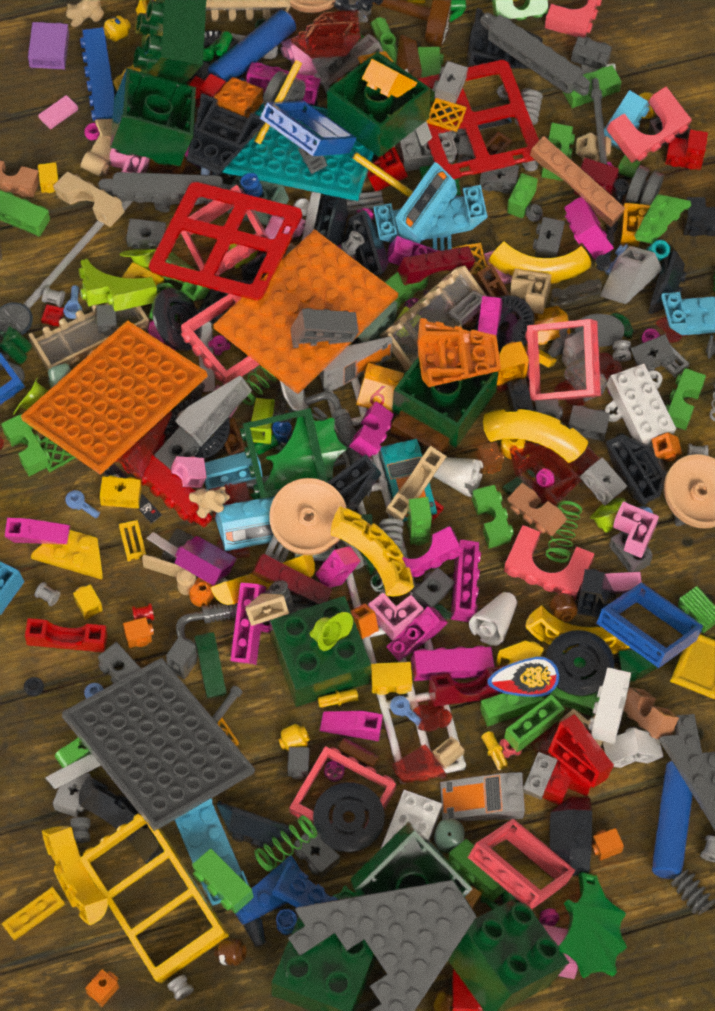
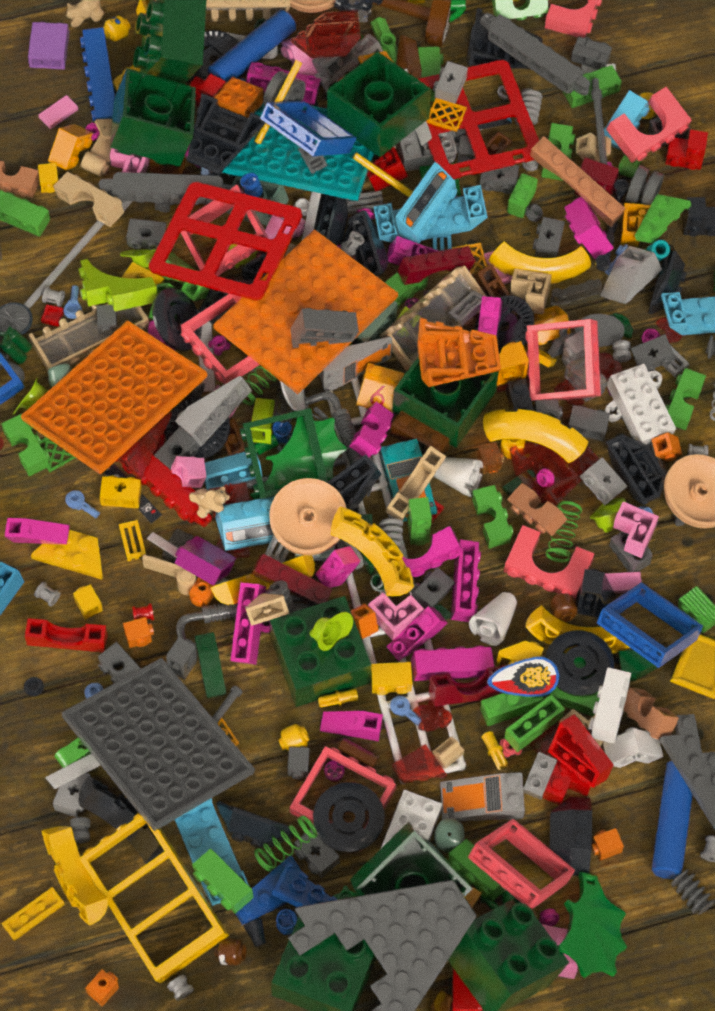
(68, 144): none -> light orange brick
(220, 45): green plant -> none
(387, 79): light orange slope -> none

